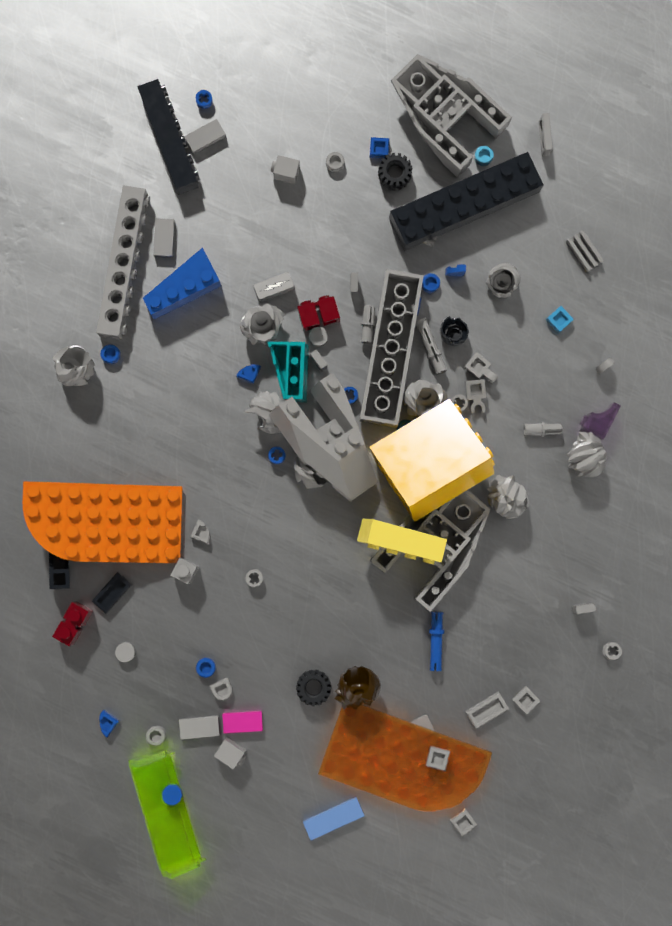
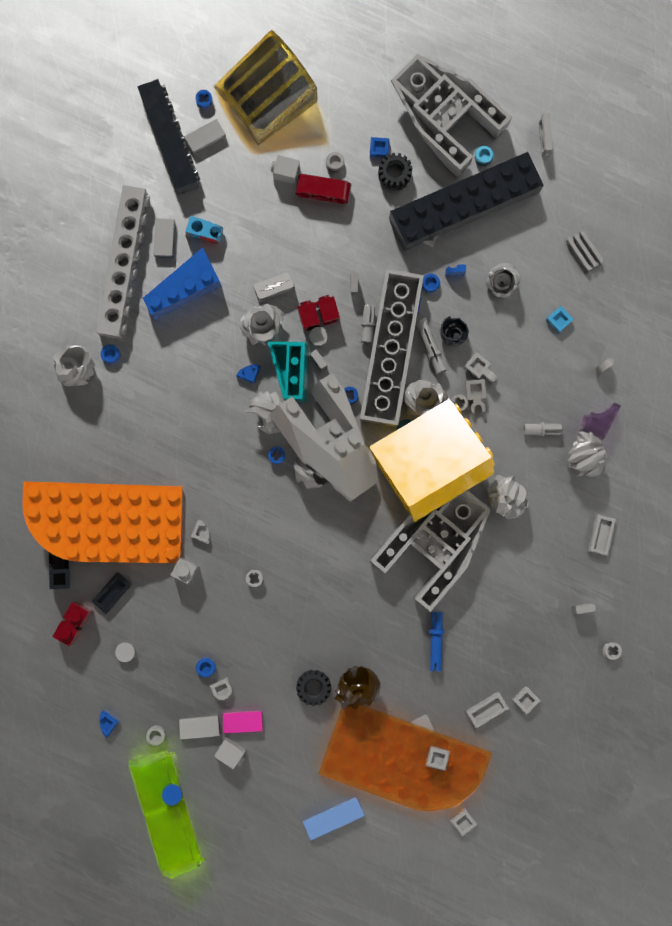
(203, 230): none -> dark azure leg
(268, 87): none -> windscreen
(323, 189): none -> dark red beam
(402, 540): light yellow wedge -> none
(602, 535): none -> light grey tile

